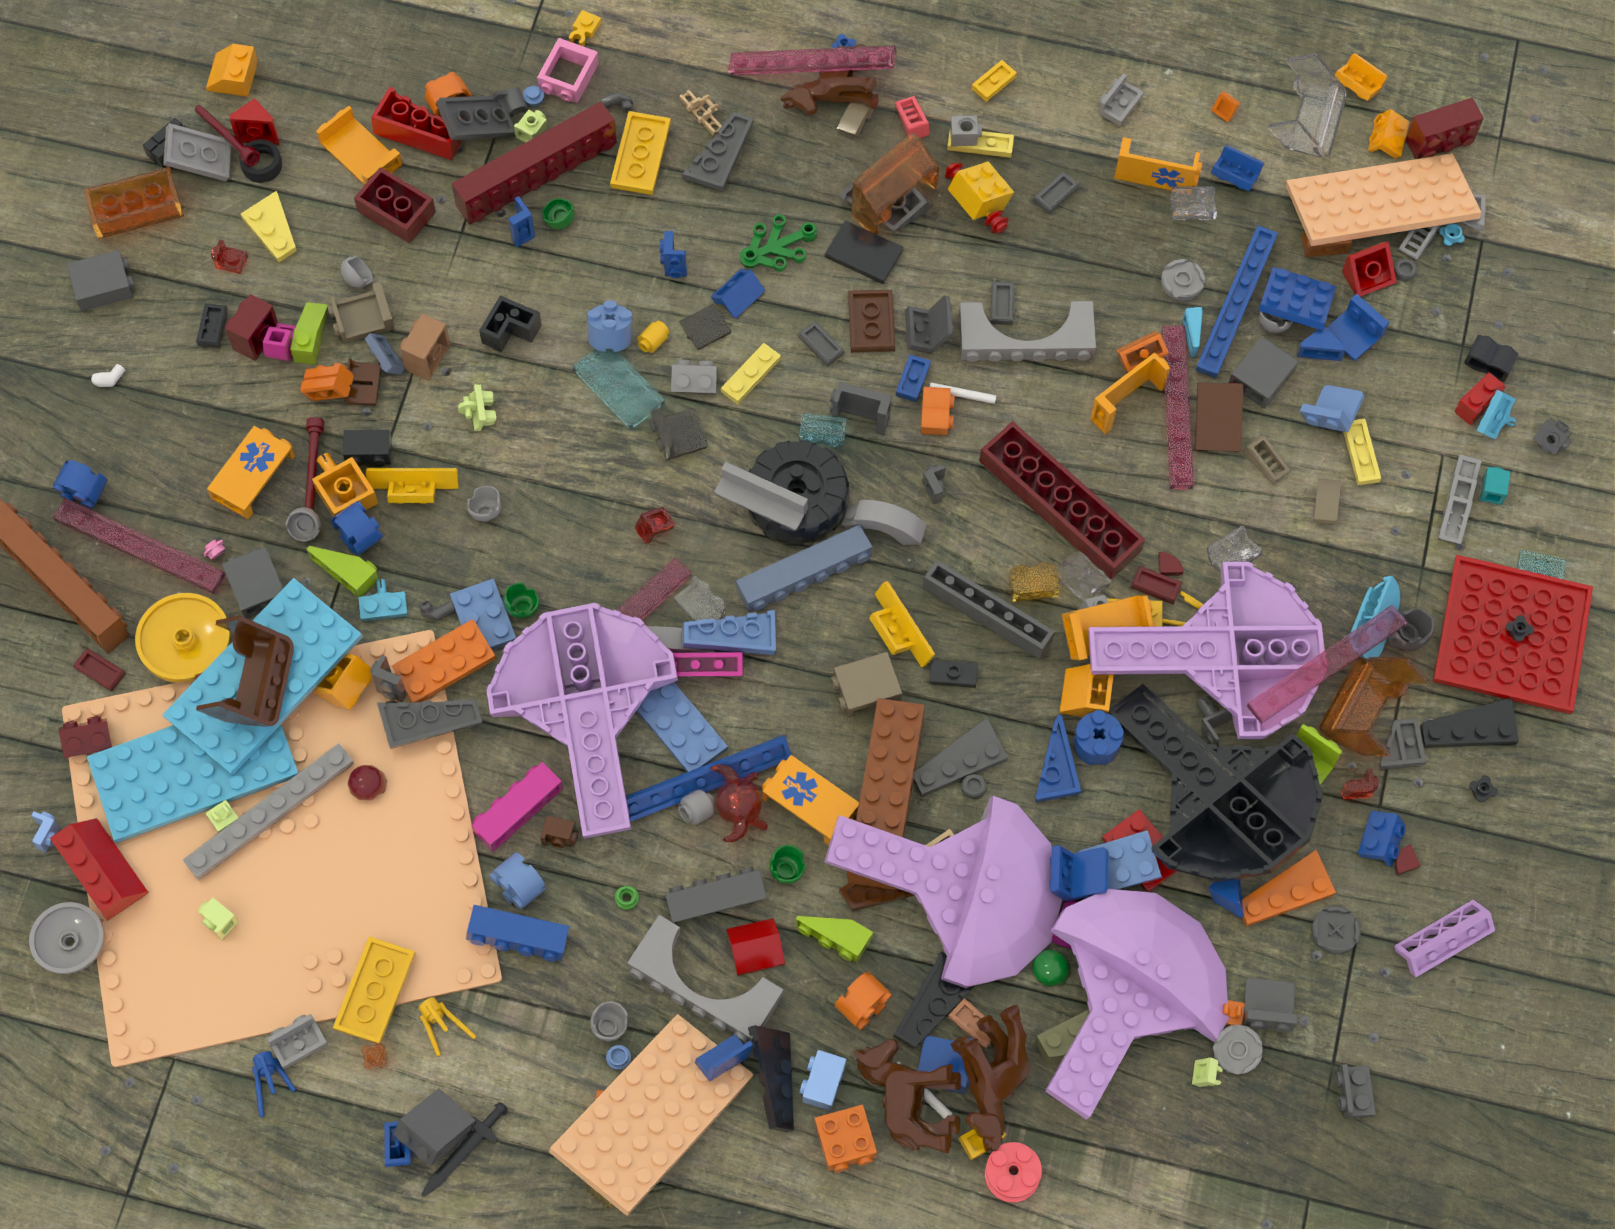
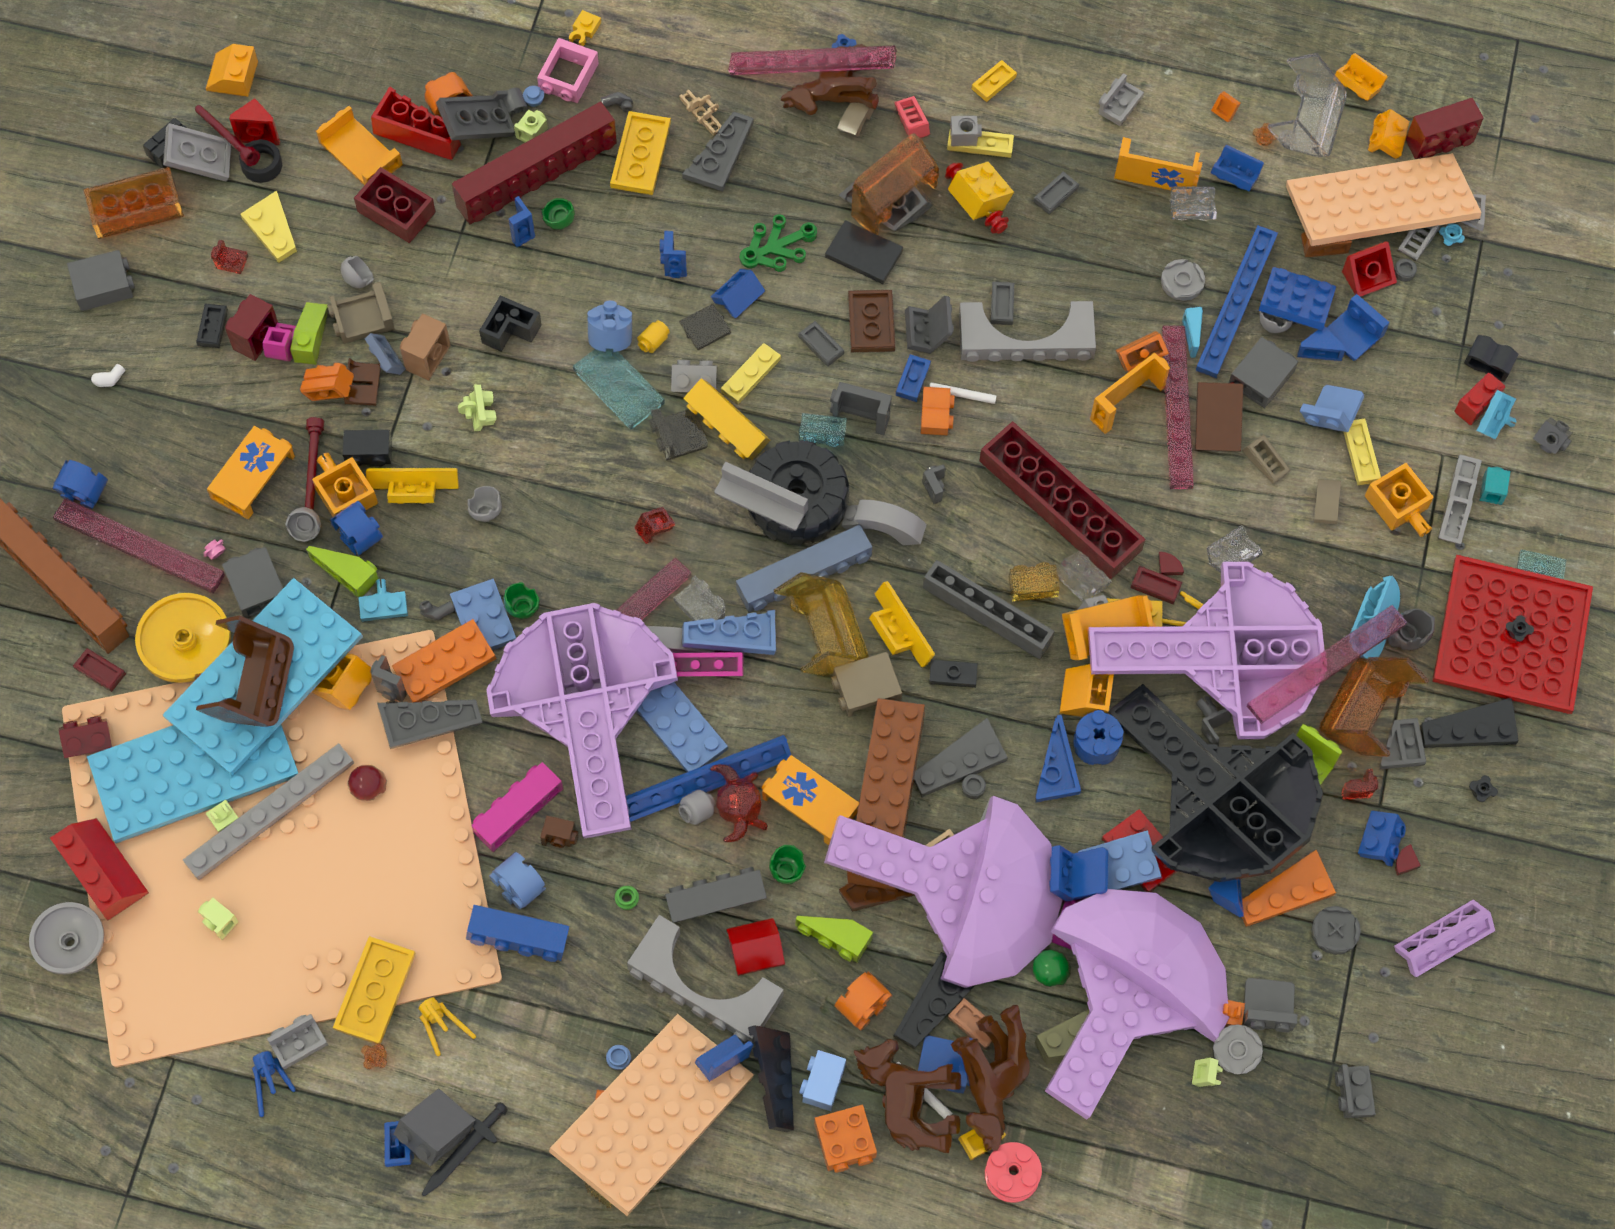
(47, 829): light blue bracket -> none
(609, 1021): light grey hair -> none
(726, 419): none -> yellow brick
(830, 621): none -> clear yellow windscreen
(1261, 138): none -> clear orange plate
(1401, 499): none -> light orange brick

